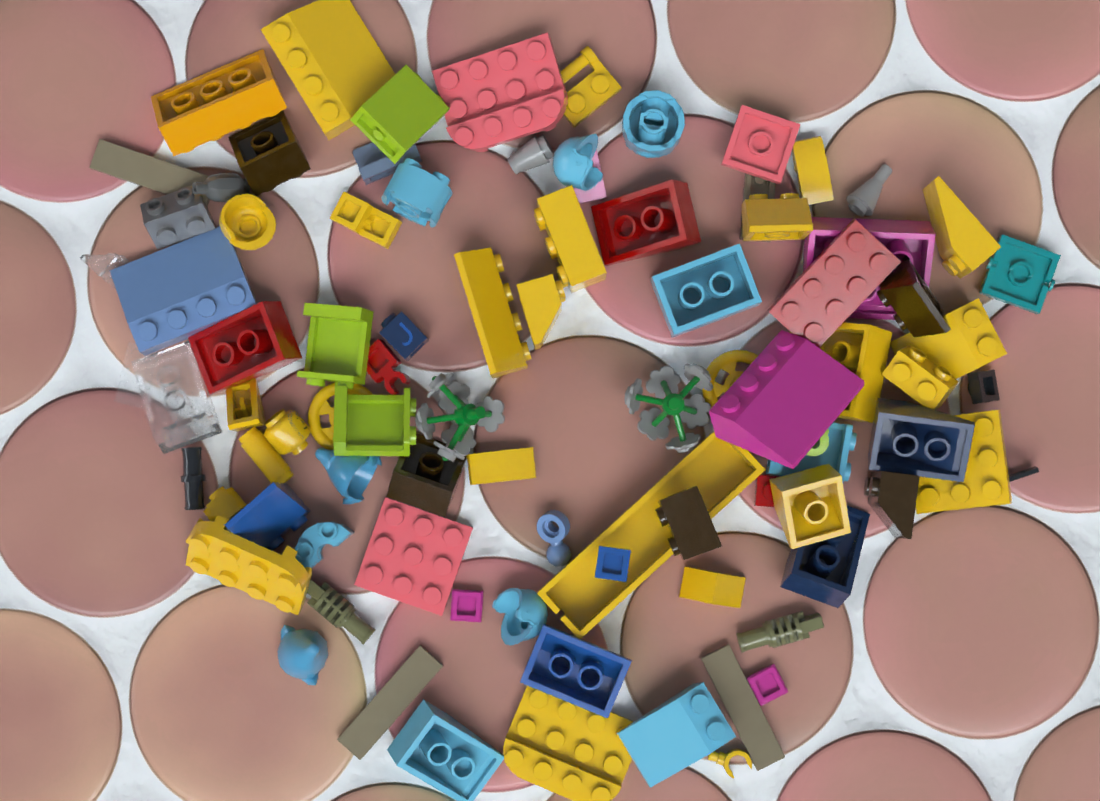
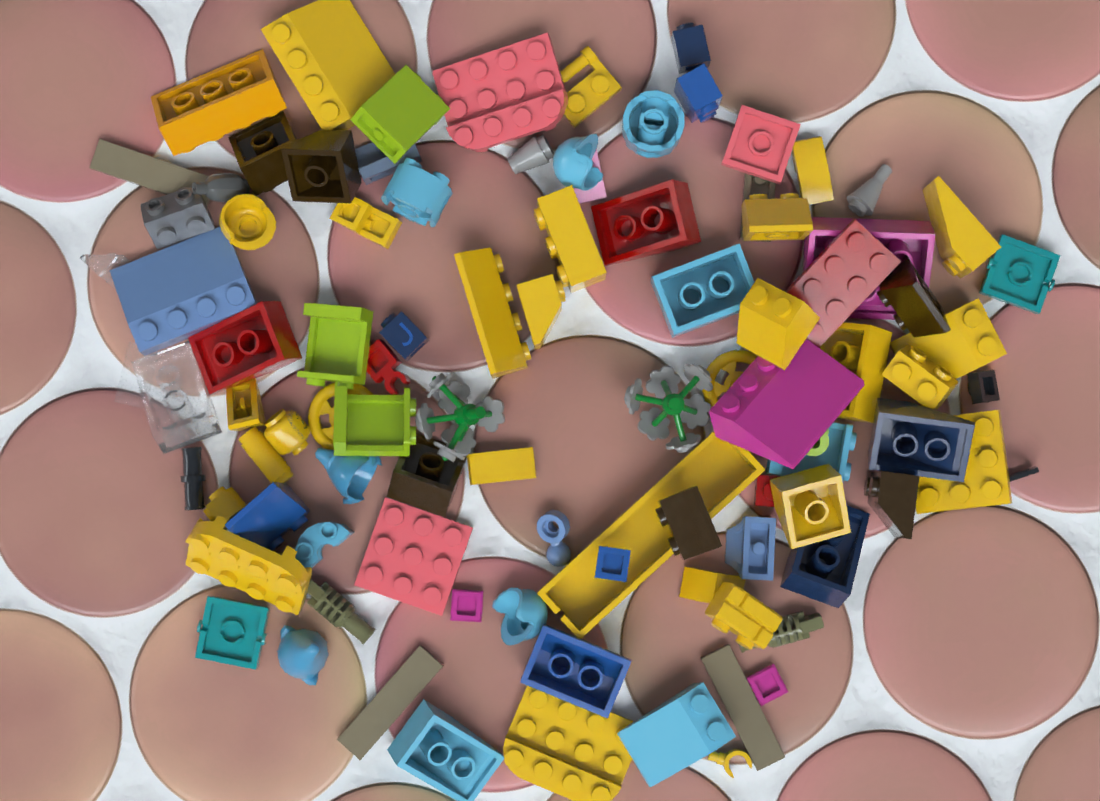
(232, 632): none -> teal plate
(322, 167): none -> dark brown slope
(690, 47): none -> dark blue brick
(698, 94): none -> blue brick
(743, 615): none -> yellow brick
(752, 548): none -> medium blue slope
(773, 323): none -> yellow slope

